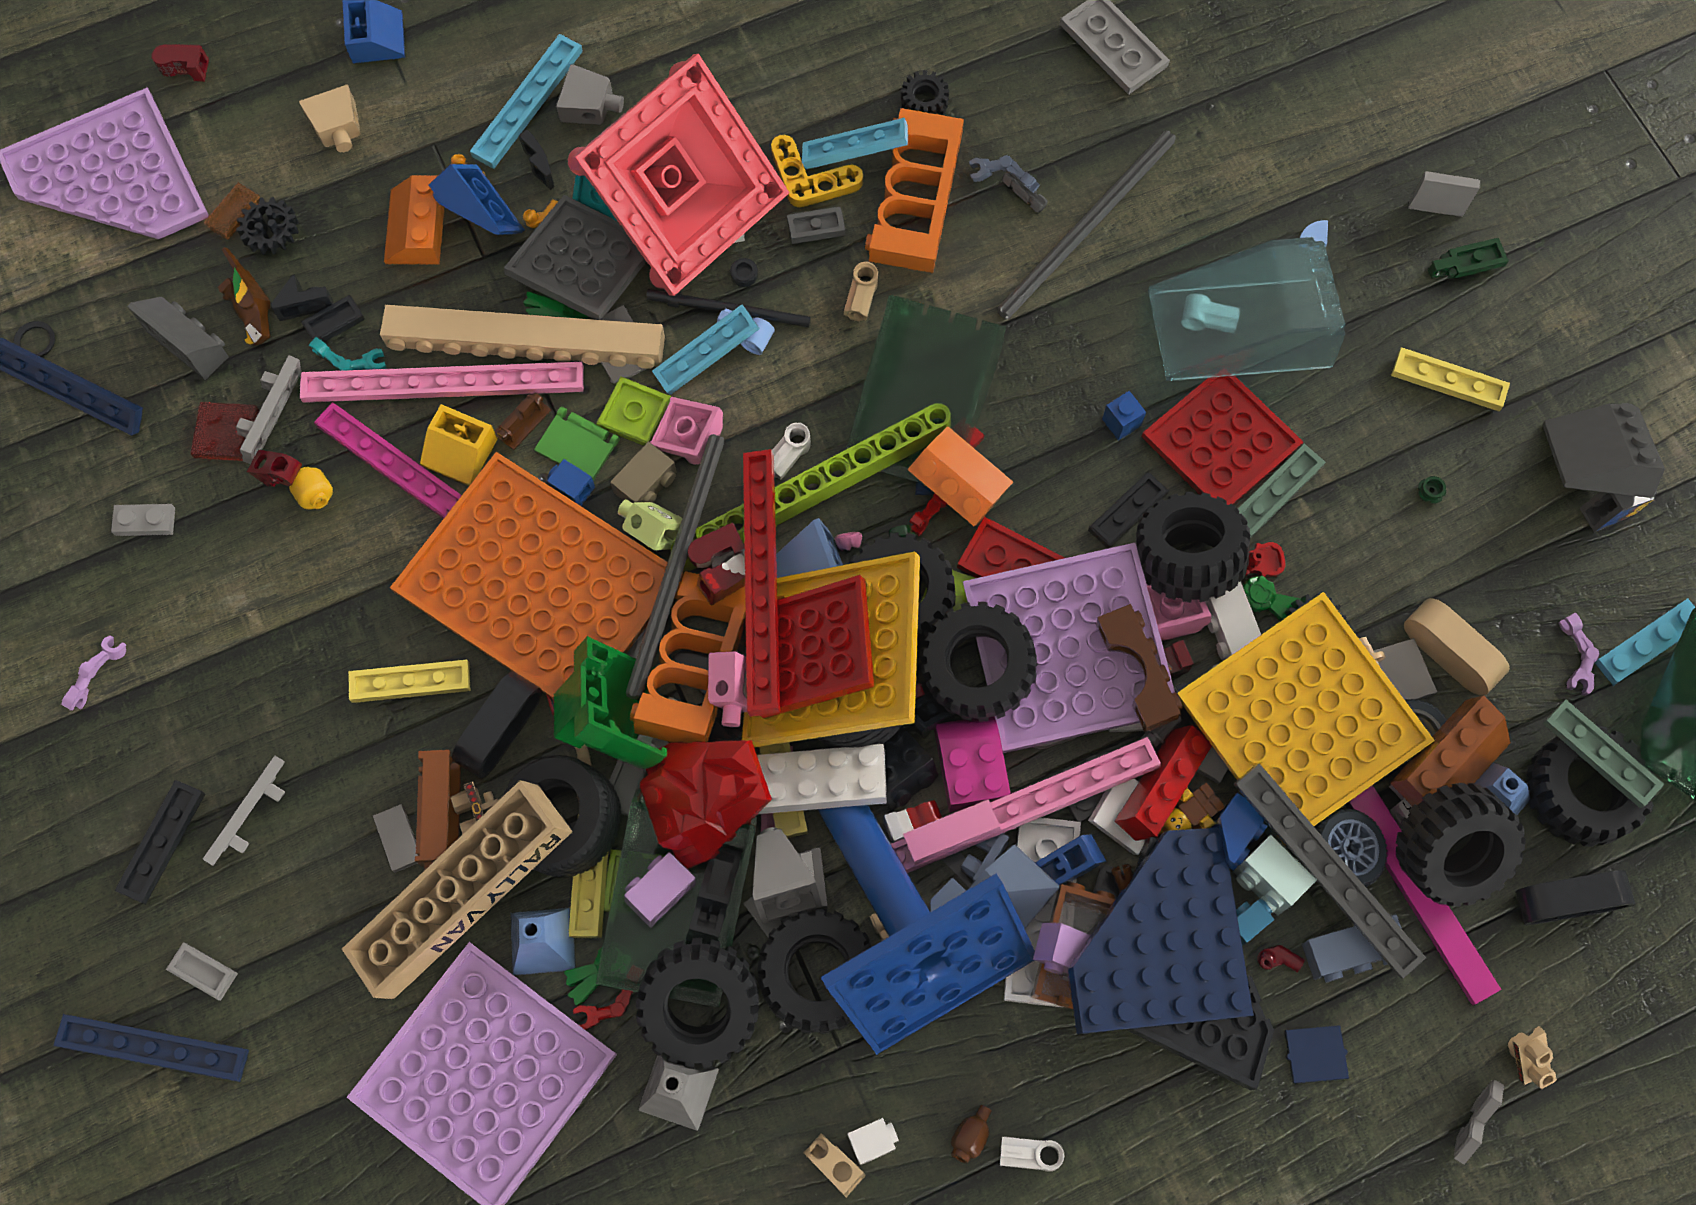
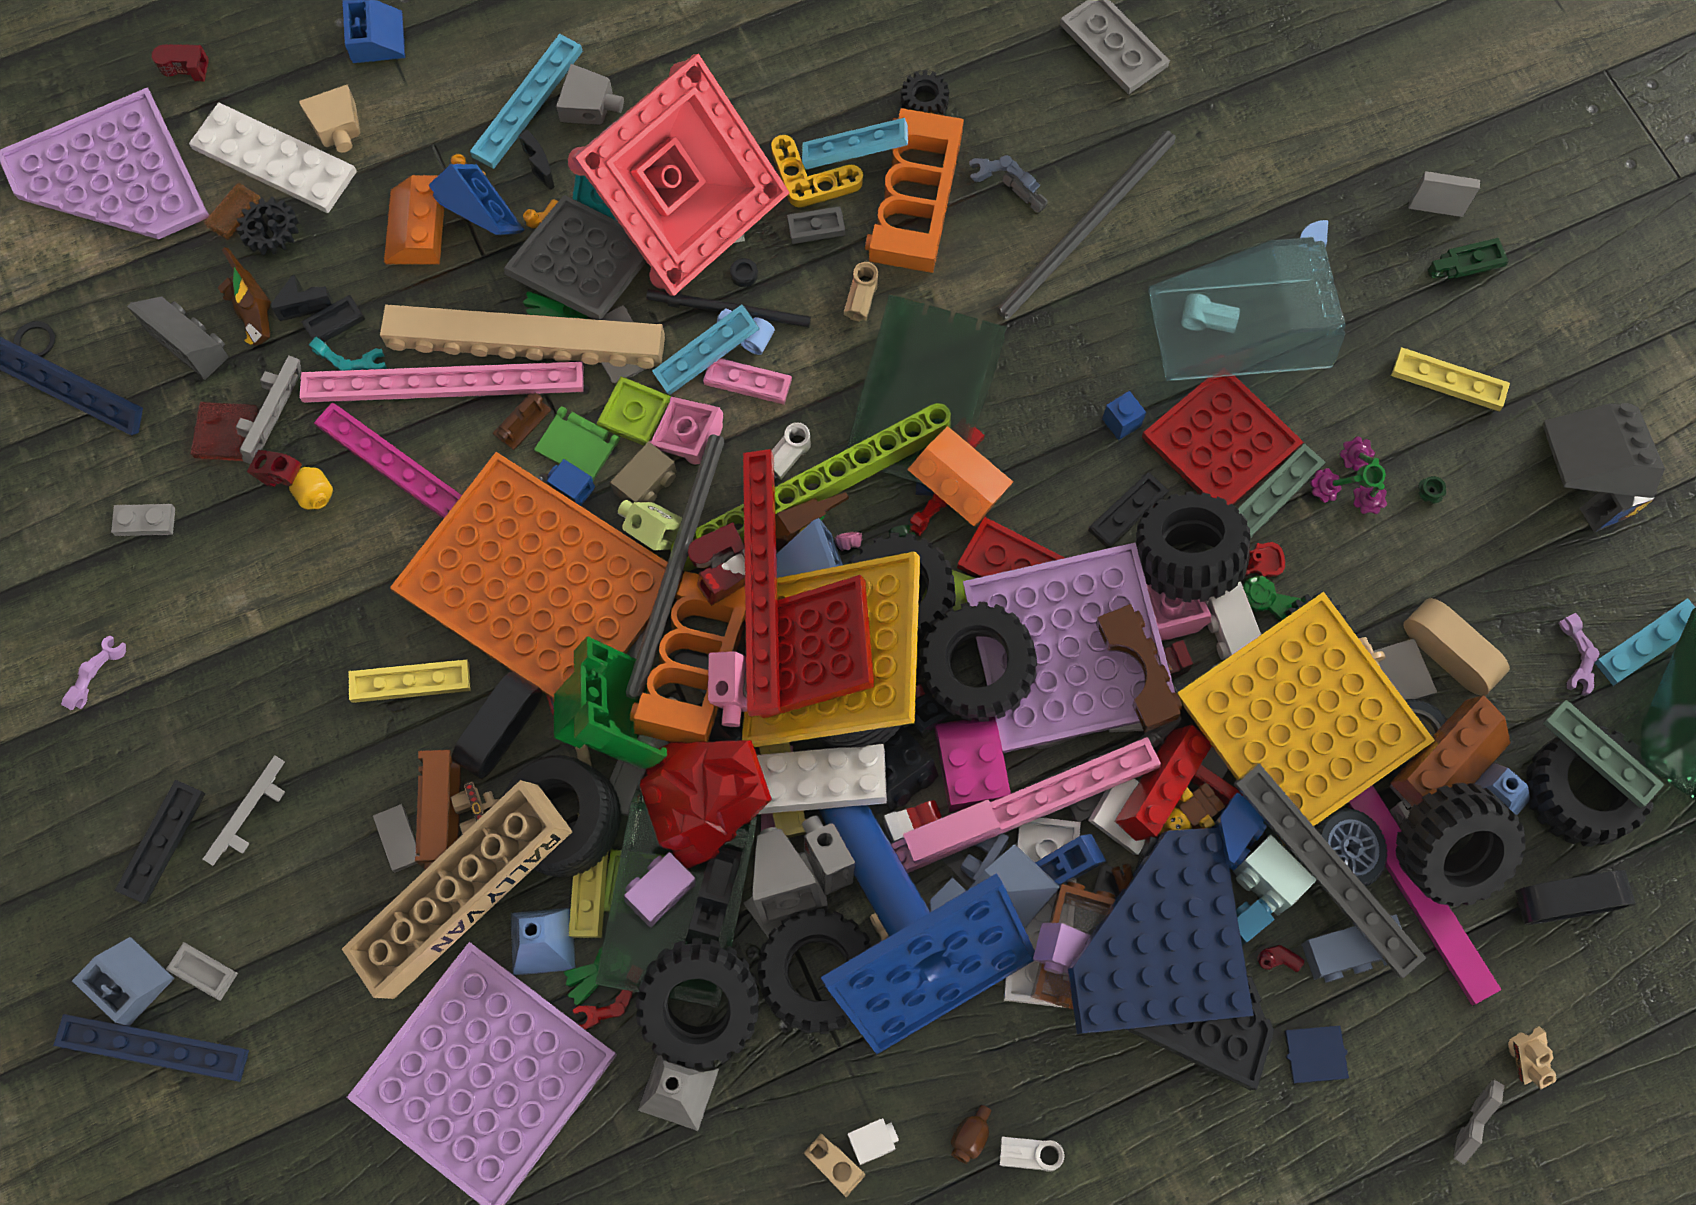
(123, 981): none -> sand blue slope
(273, 157): none -> white plate
(457, 445): yellow slope -> none
(748, 380): none -> bright pink tile
(795, 519): none -> reddish brown animal
(827, 855): none -> light grey torso
(1221, 788): none -> red tile
(1370, 476): none -> magenta plant

